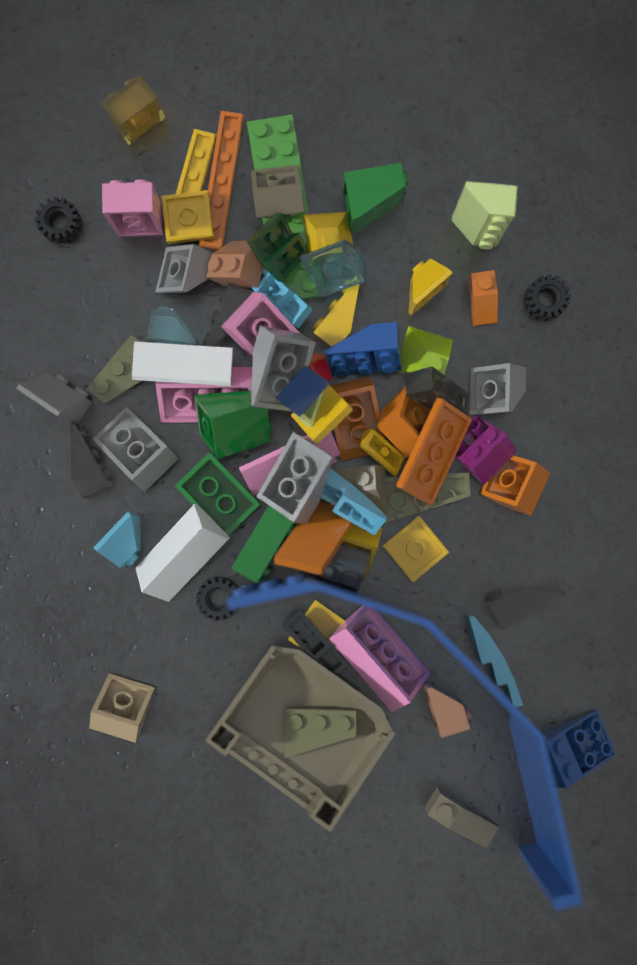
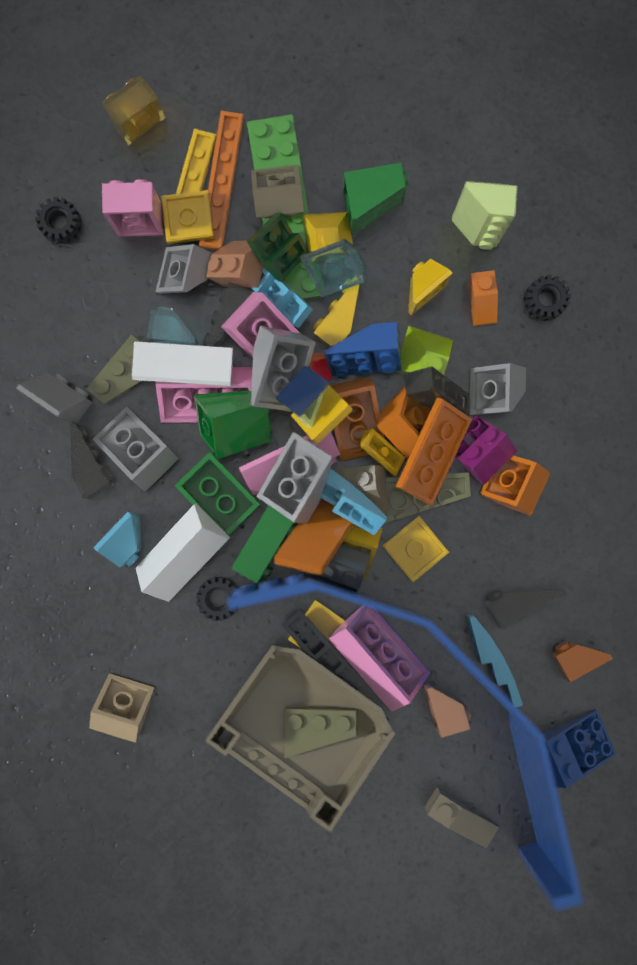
(577, 660): none -> orange slope

